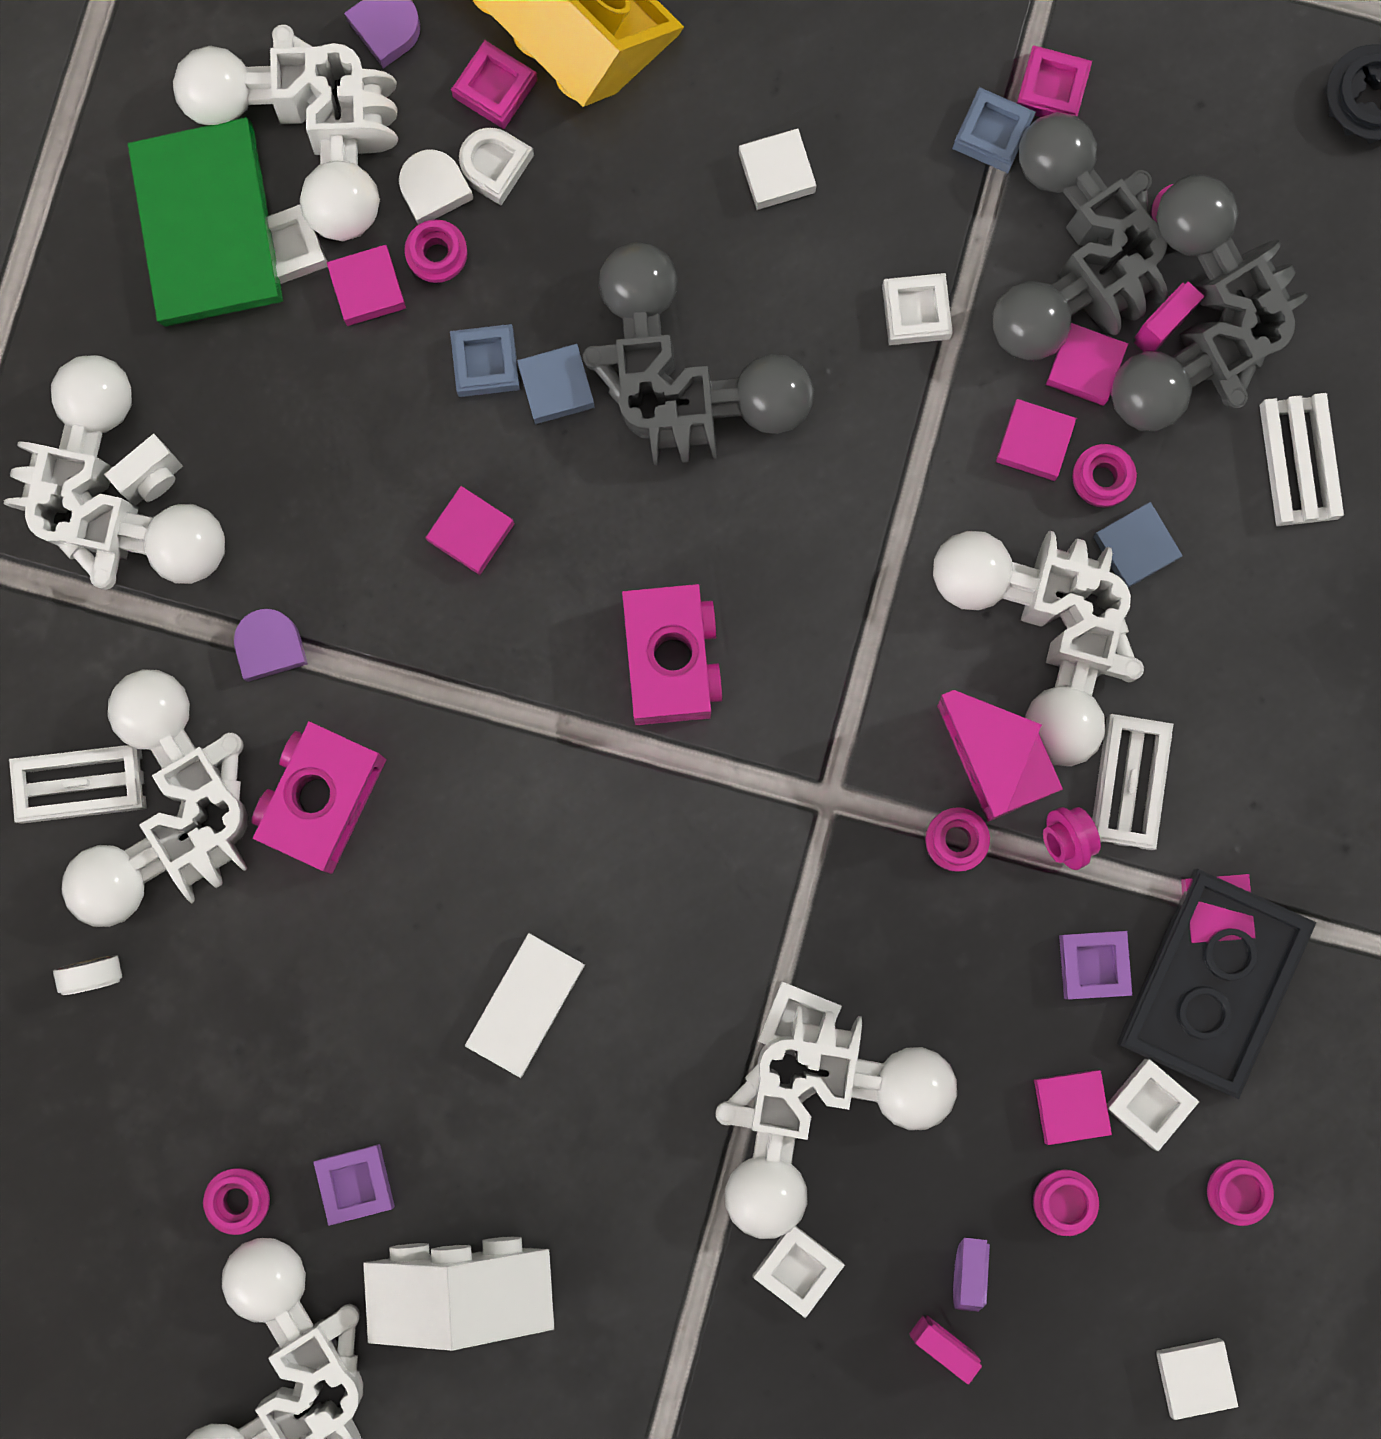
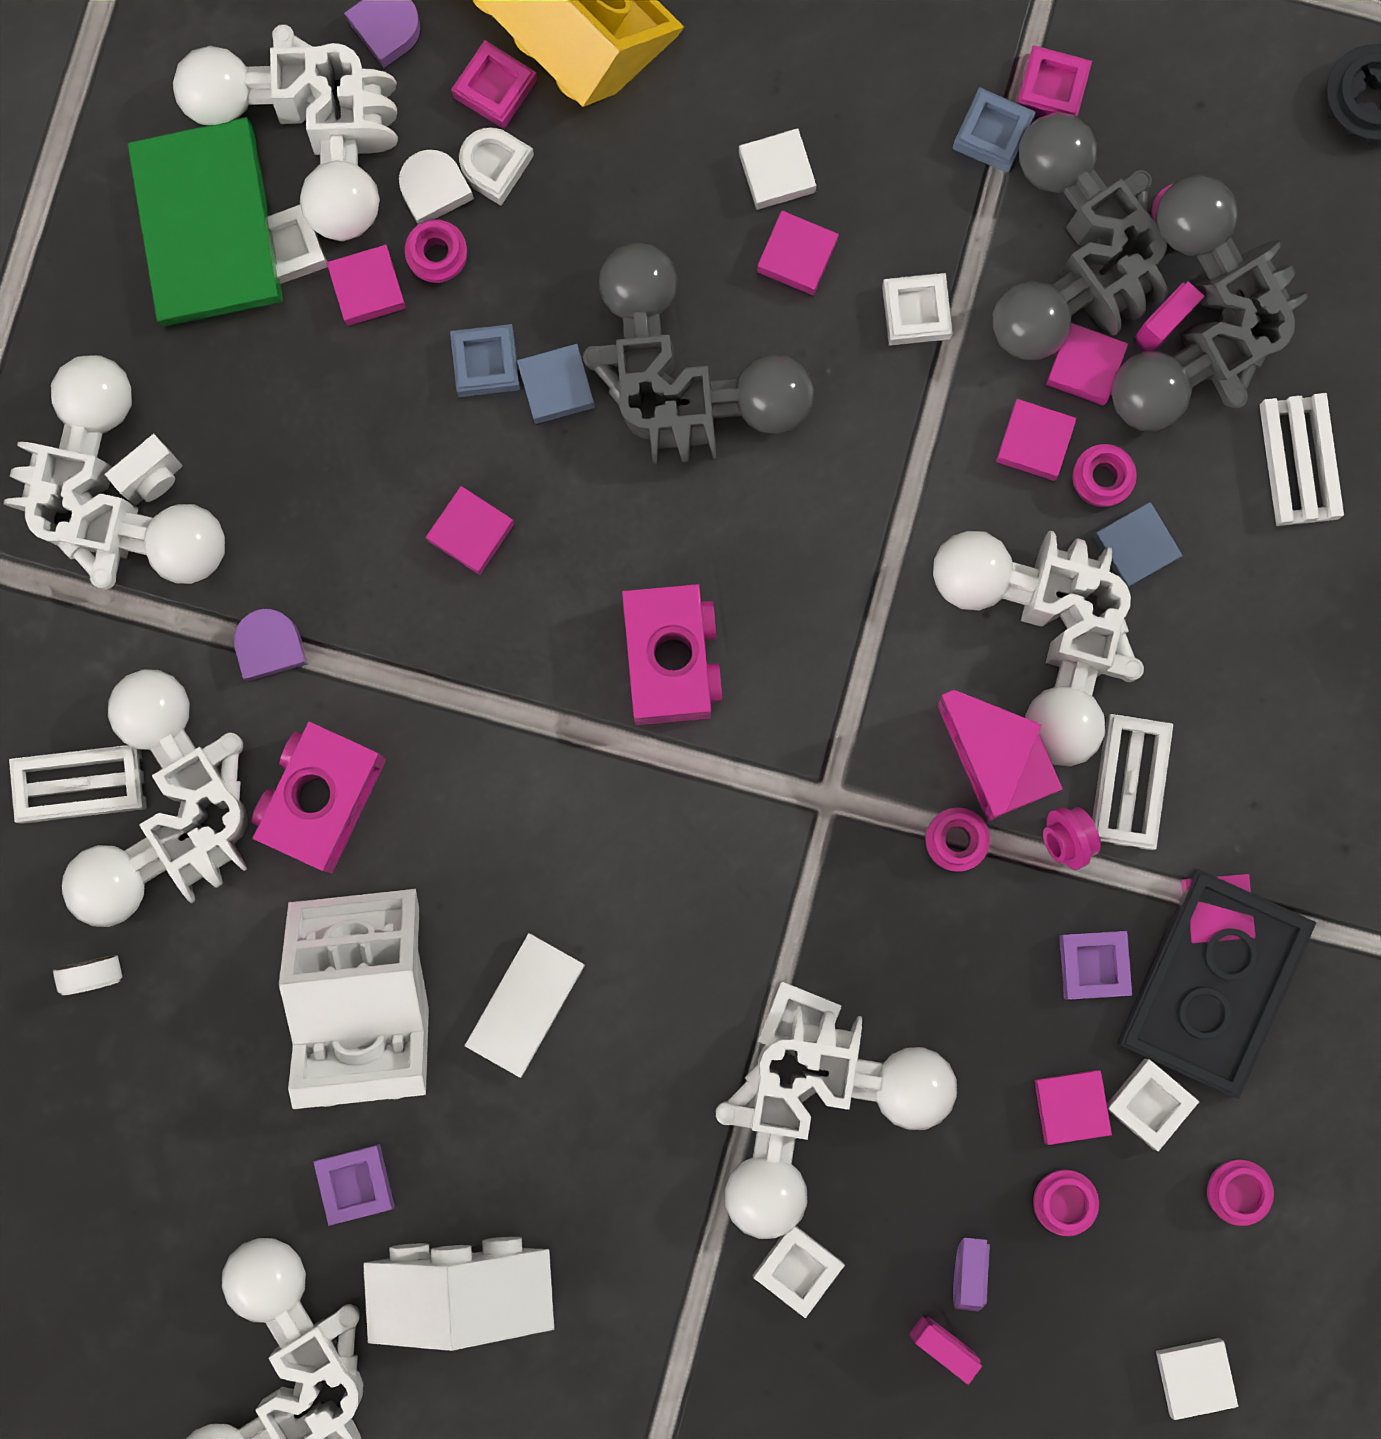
(216, 1203): dark pink plate -> none
(354, 999): none -> white bracket
(797, 253): none -> dark pink tile

